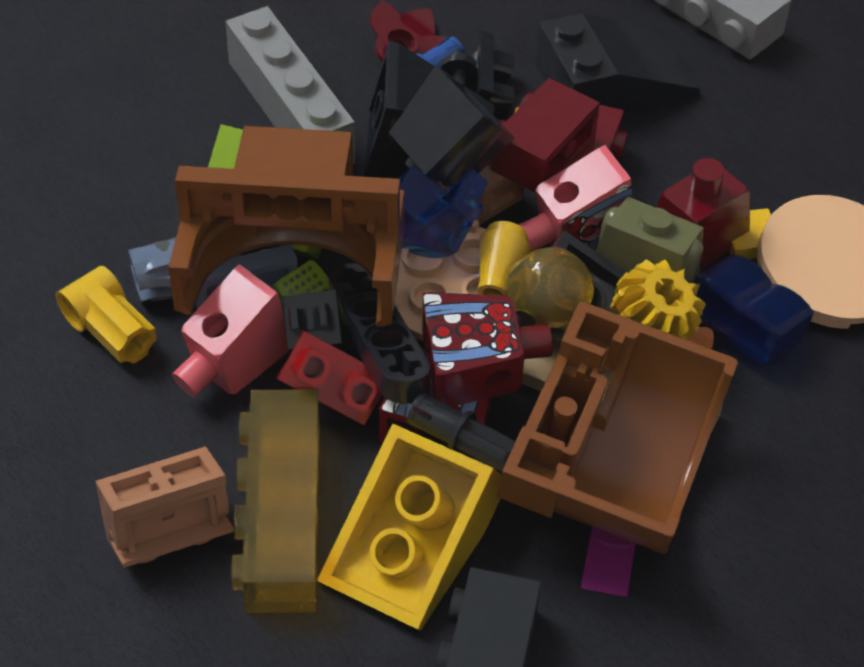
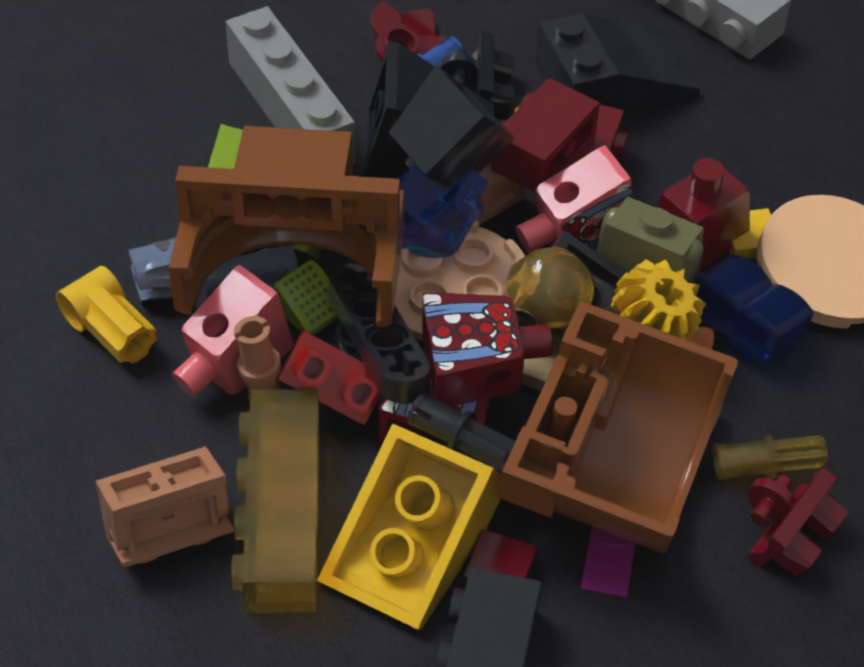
(258, 360): none -> nougat pin
(314, 313): black tile -> none
(498, 250): yellow cone -> none
(501, 555): none -> dark red tile
(769, 456): none -> clear yellow axle
(789, 511): none -> dark red hips

